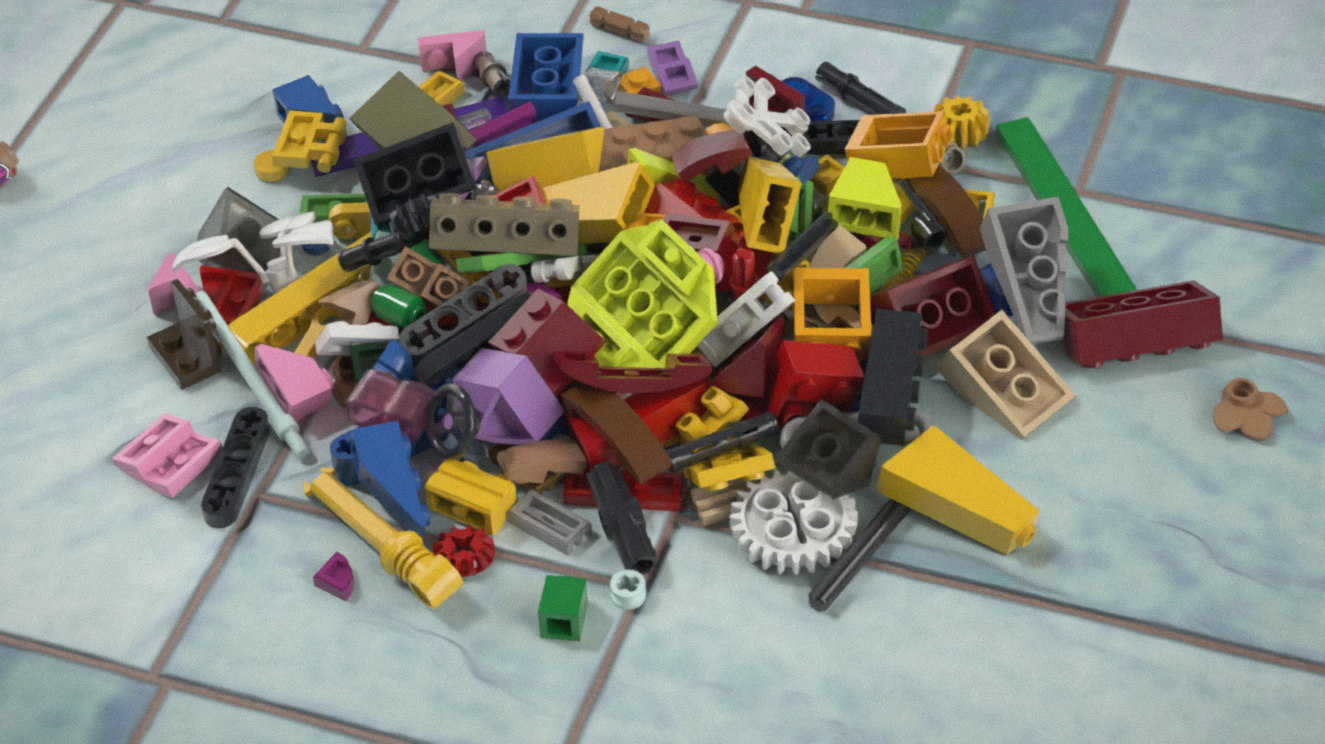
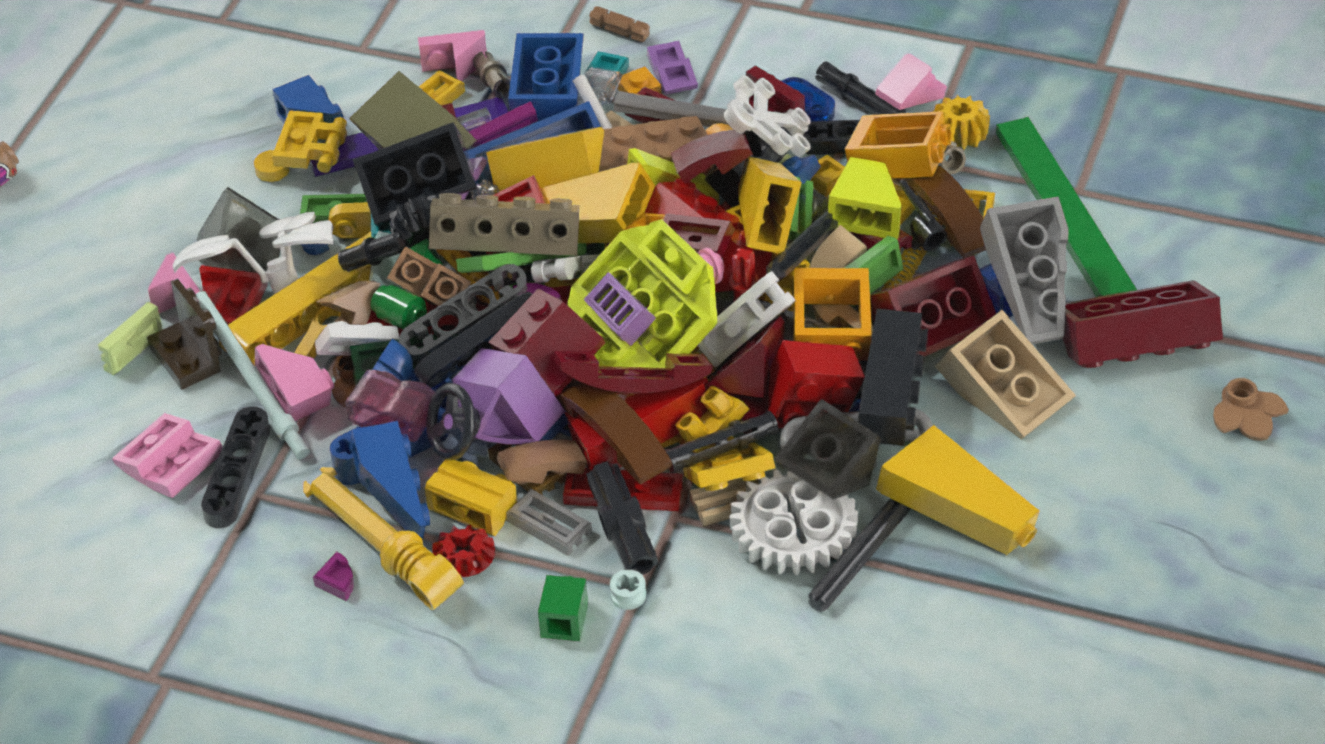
(129, 338): none -> yellowish green tile
(634, 324): none -> medium lavender slope
(910, 84): none -> bright pink slope

